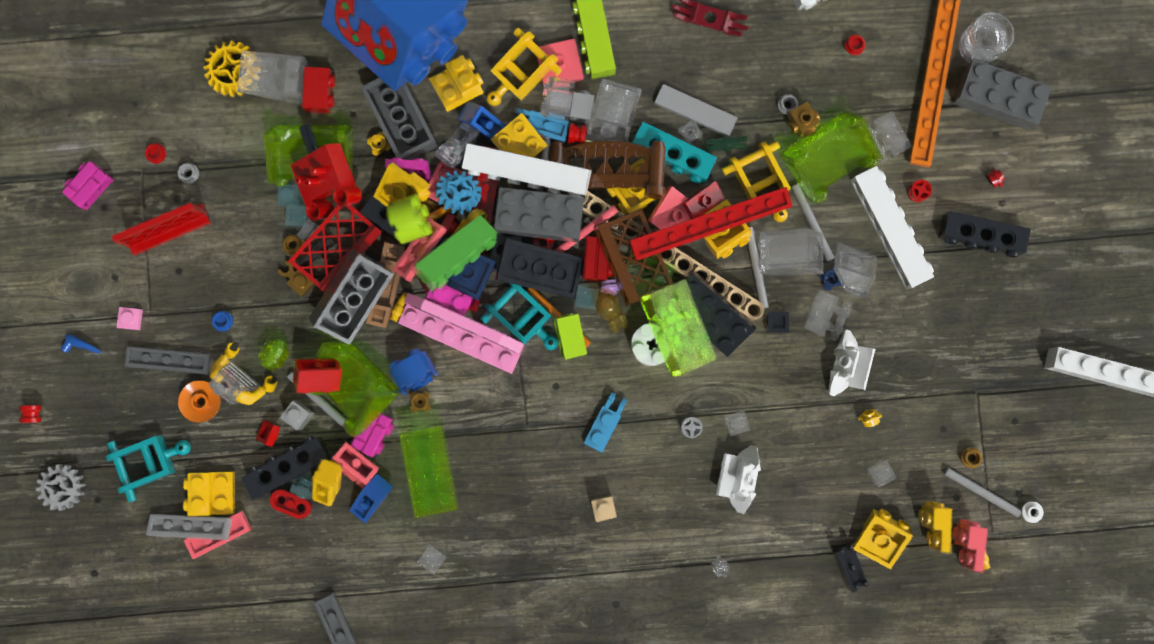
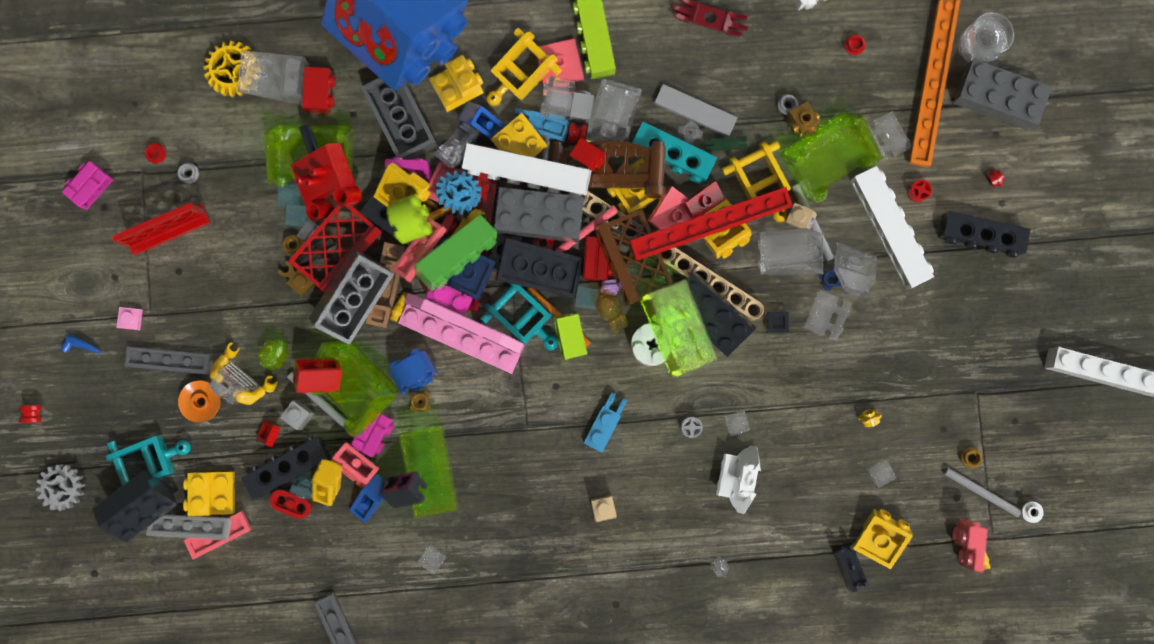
(134, 506): none -> black brick
(222, 321): blue plate -> none
(380, 137): yellow plate -> none
(403, 490): none -> black hinge
(588, 155): none -> red brick
(758, 277): light grey bar -> none
(801, 217): none -> tan brick
(851, 365): white piece -> none
(938, 520): yellow plate -> none

